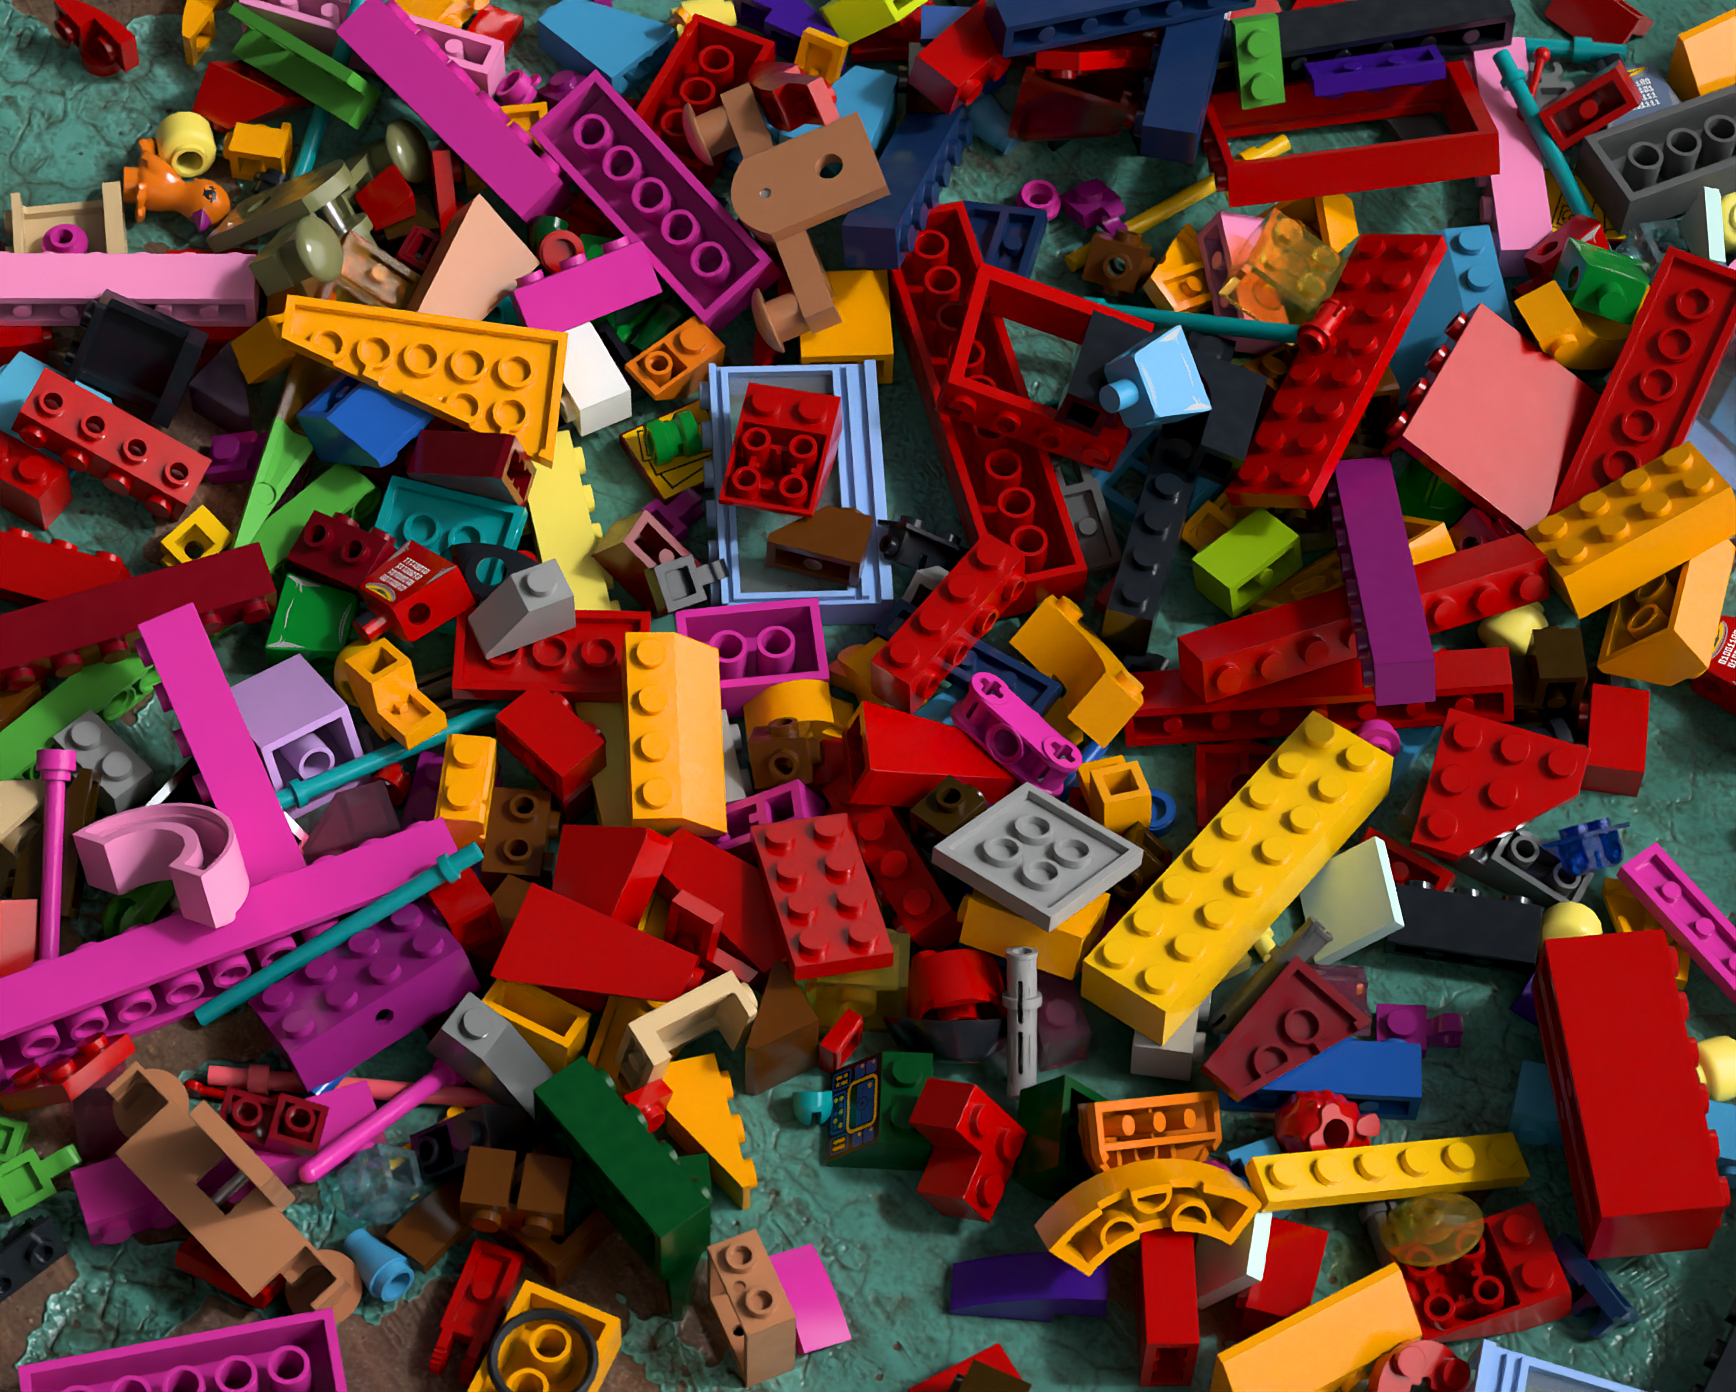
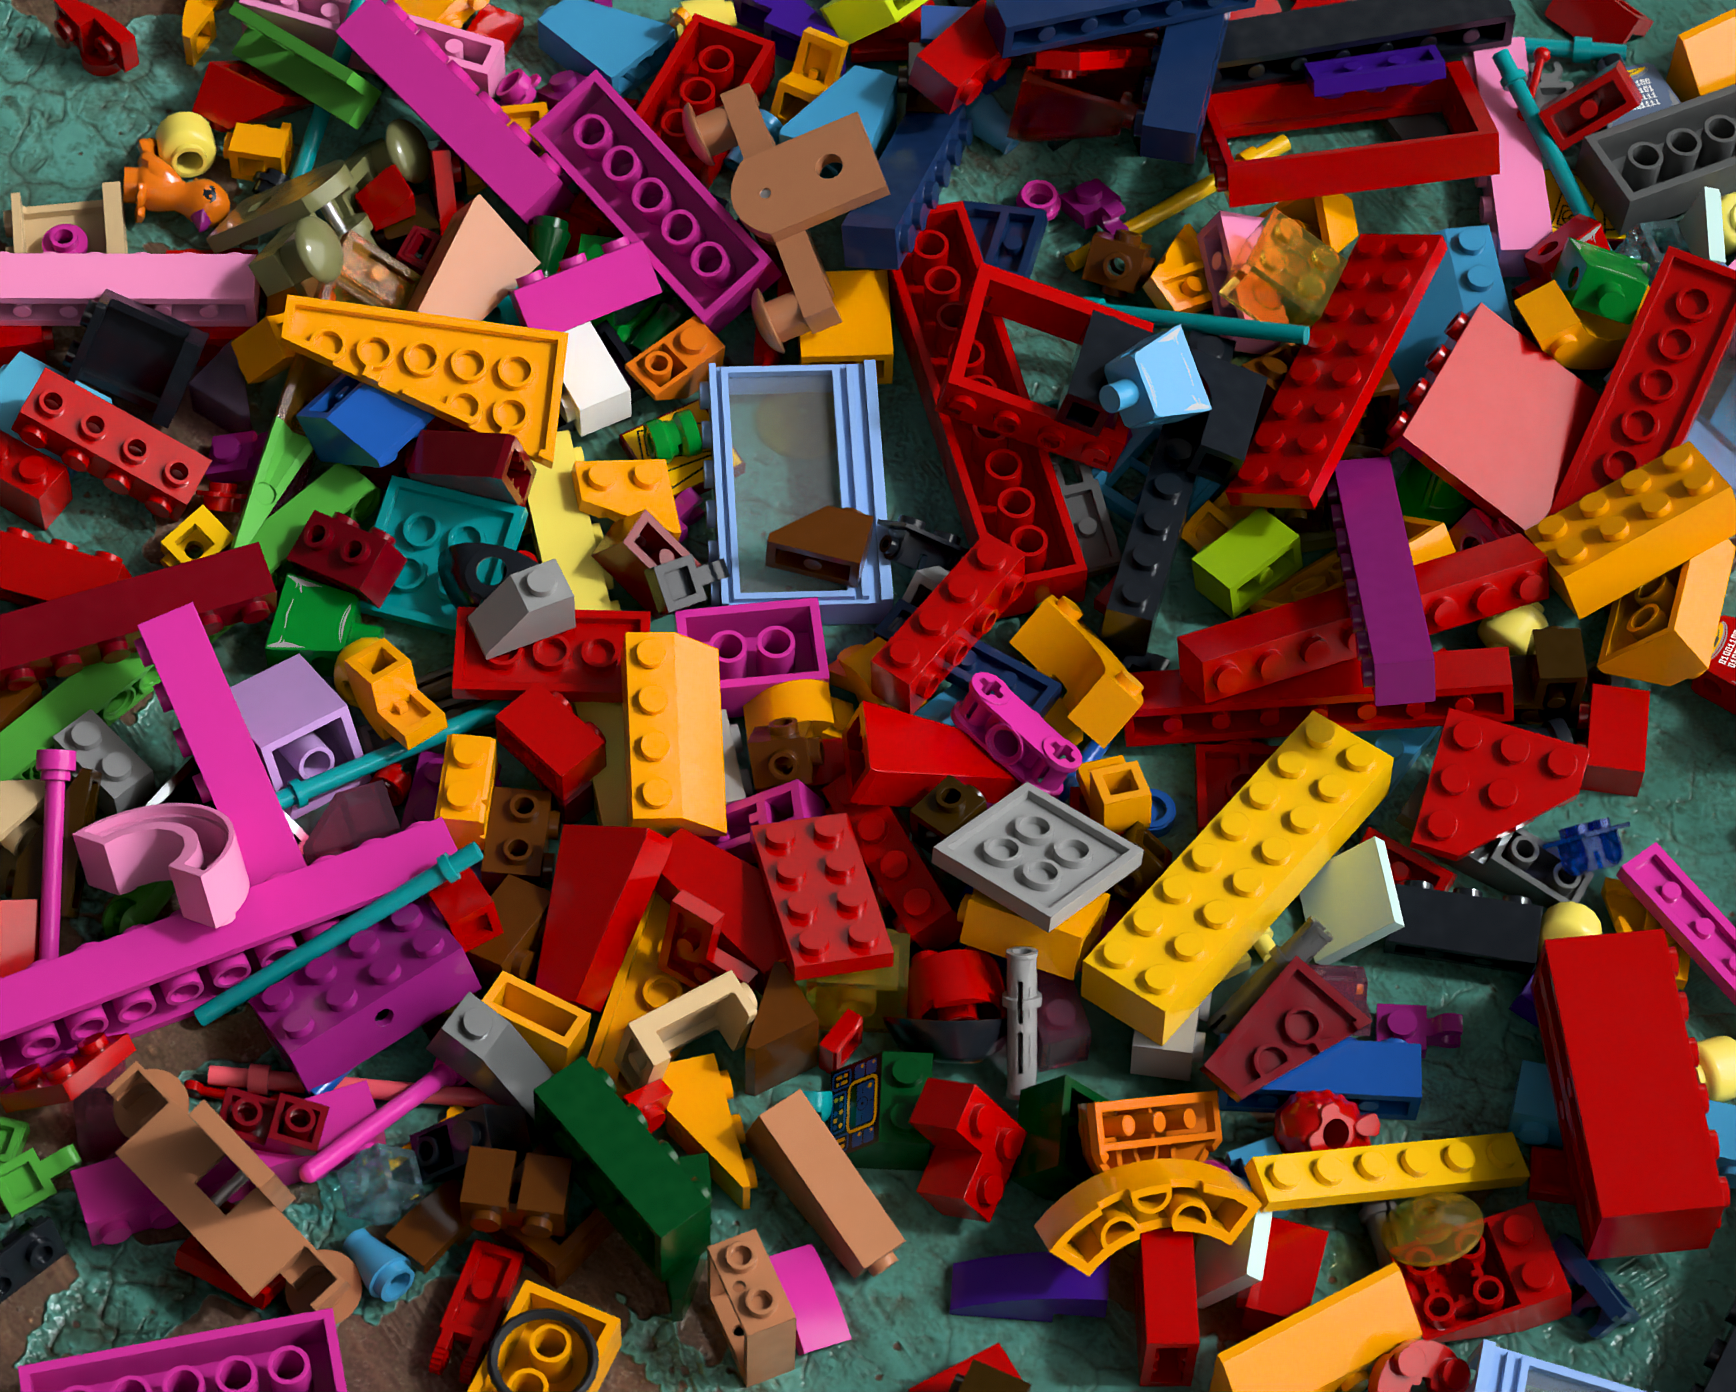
(222, 497): none -> red plate
(411, 595): red torso -> none
(557, 247): red tile -> none
(586, 951): red slope -> none
(625, 487): none -> light orange wing
(782, 450): red slope -> none
(792, 96): red slope -> none
(824, 1185): none -> nougat slope
(1257, 60): bright green plate -> none
(1317, 334): red pin -> none
(1381, 735): dark pink plate -> none
(1549, 1176): none -> red tile

